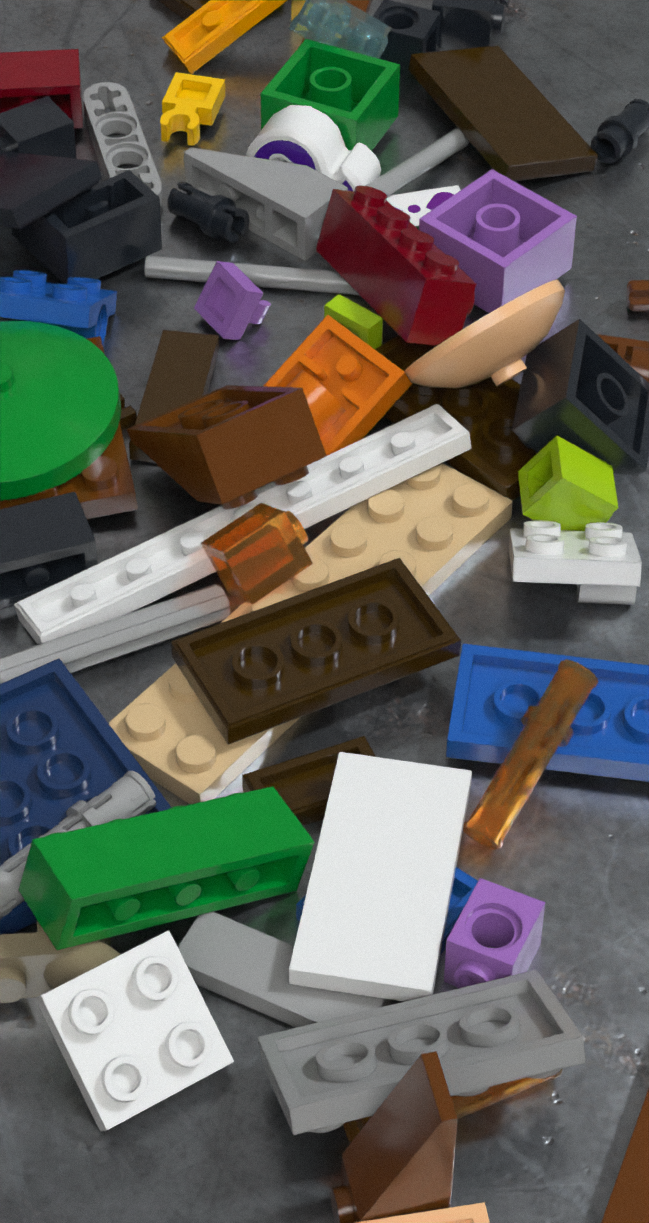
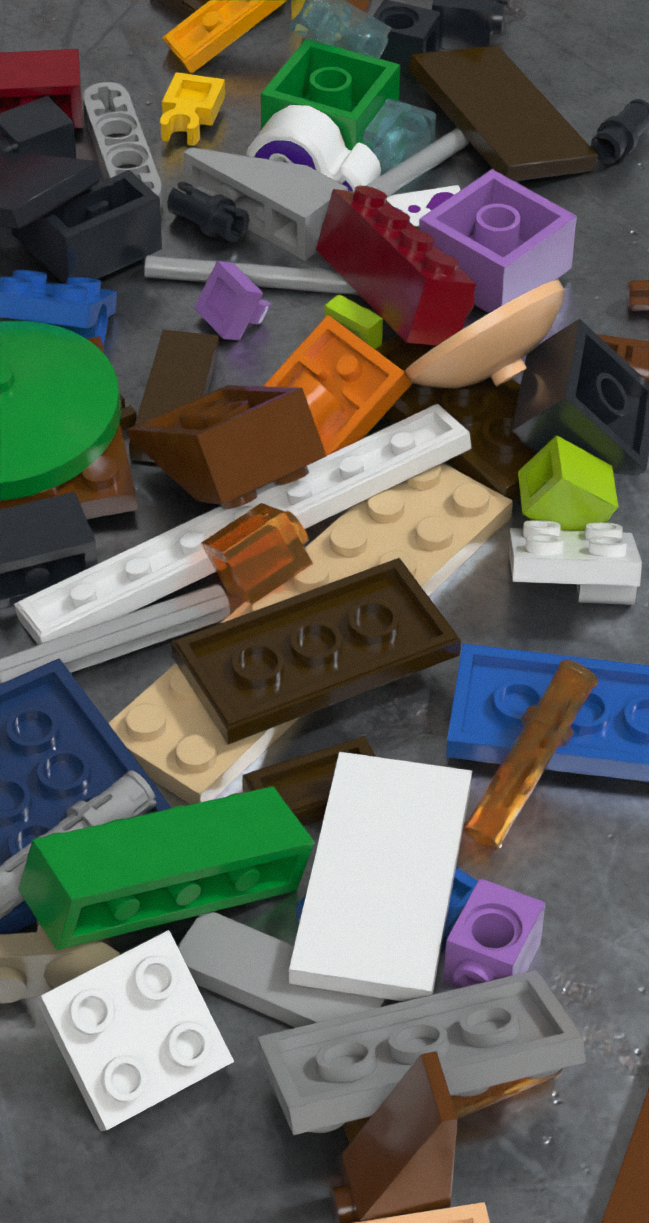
(399, 130): none -> clear light blue bracket

